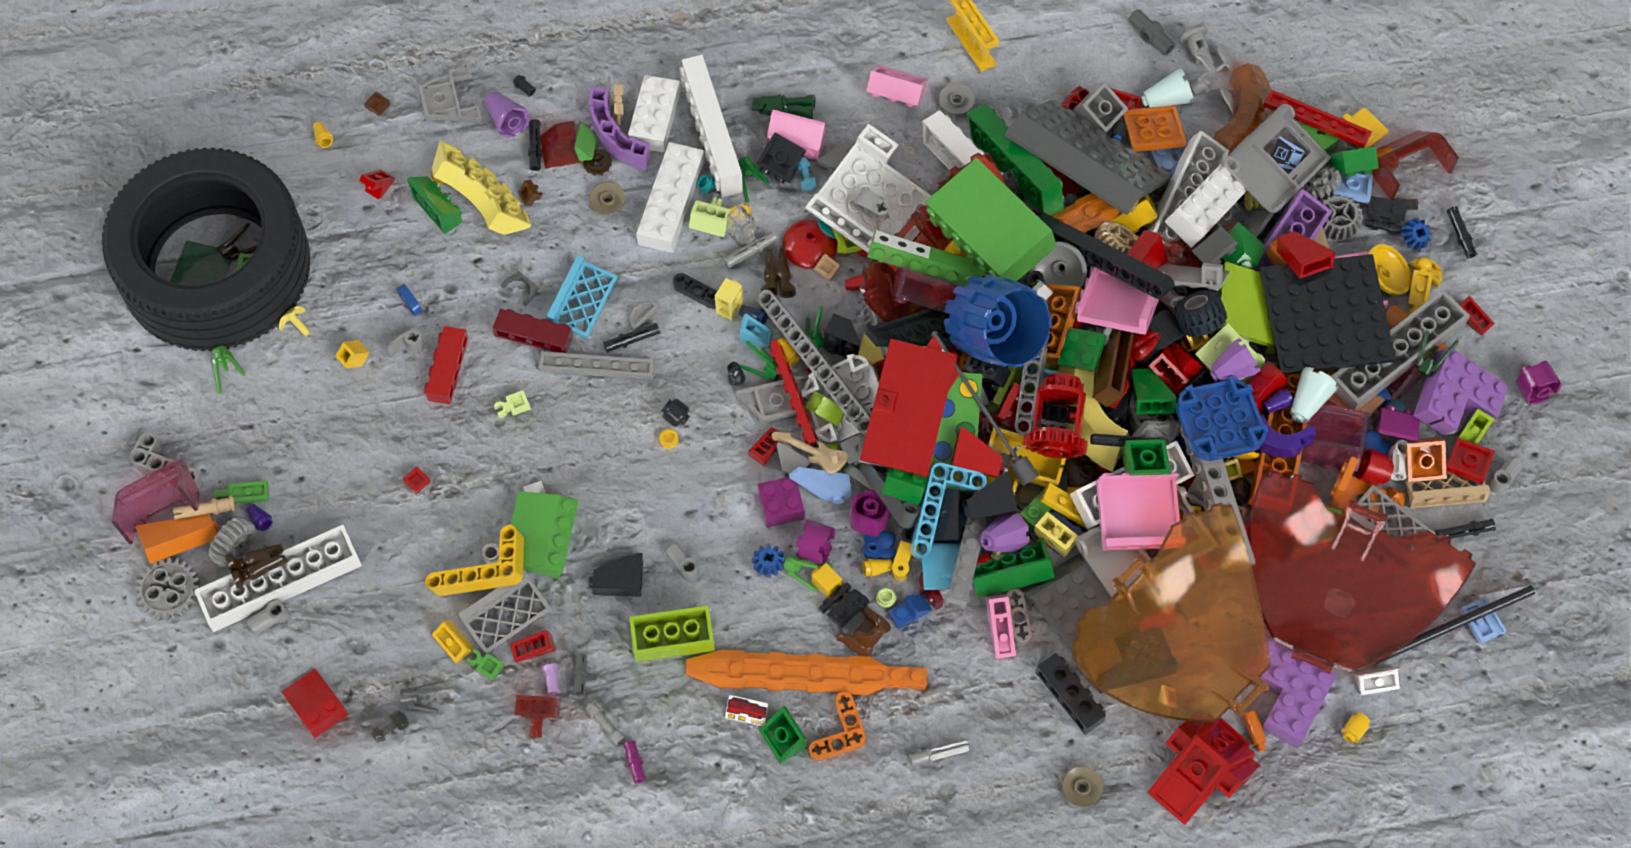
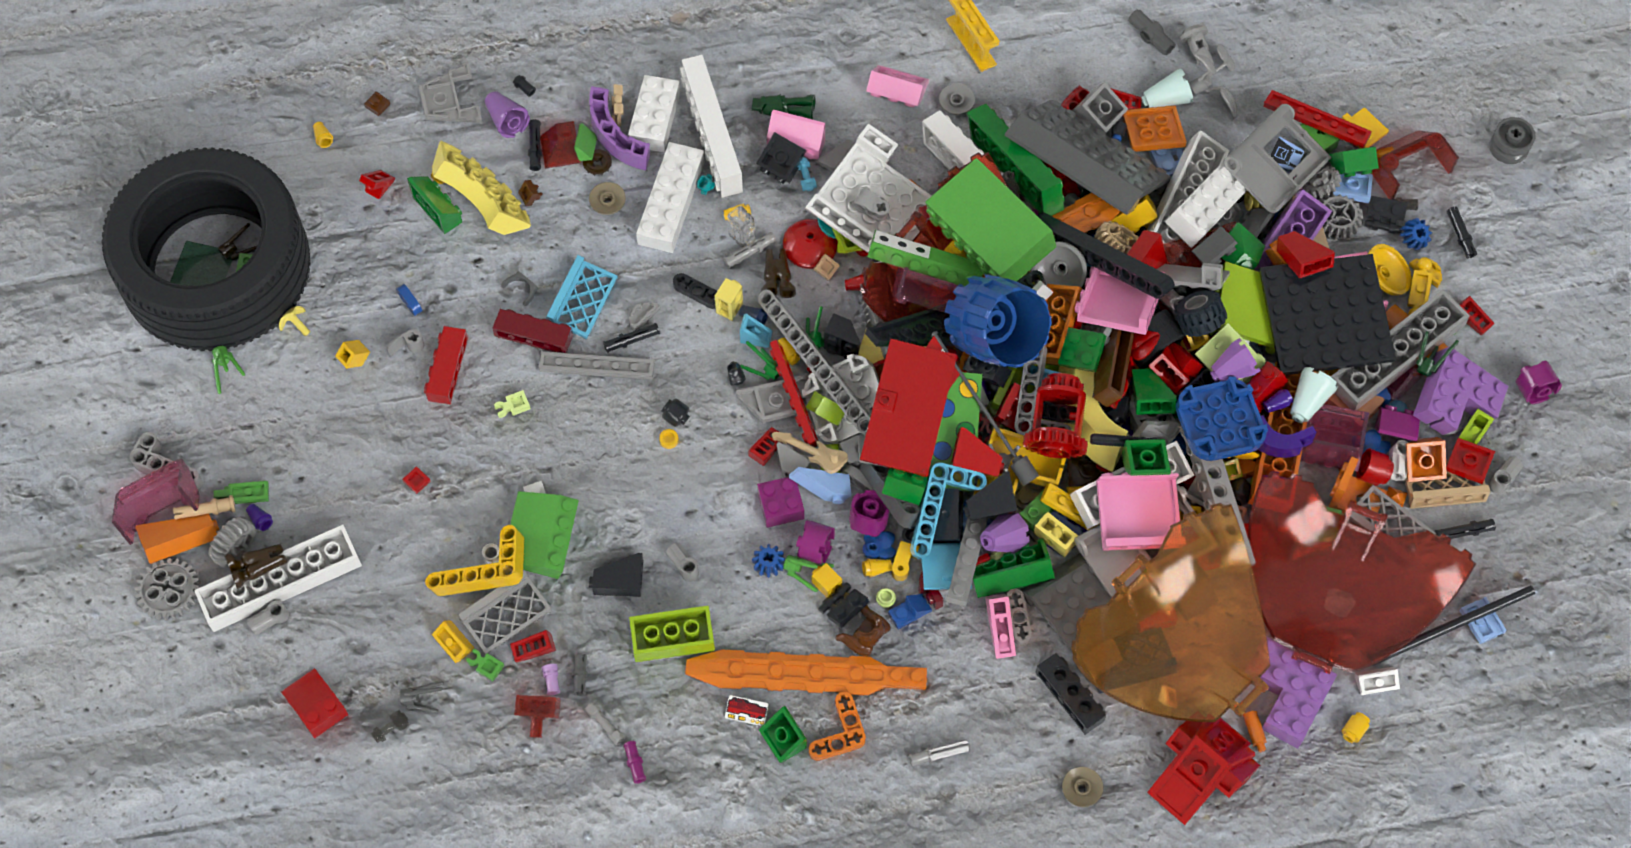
(710, 217): yellowish green brick -> none
(748, 168): green plant -> none
(1251, 91): clear orange brick -> none
(1512, 140): none -> dark grey wheel

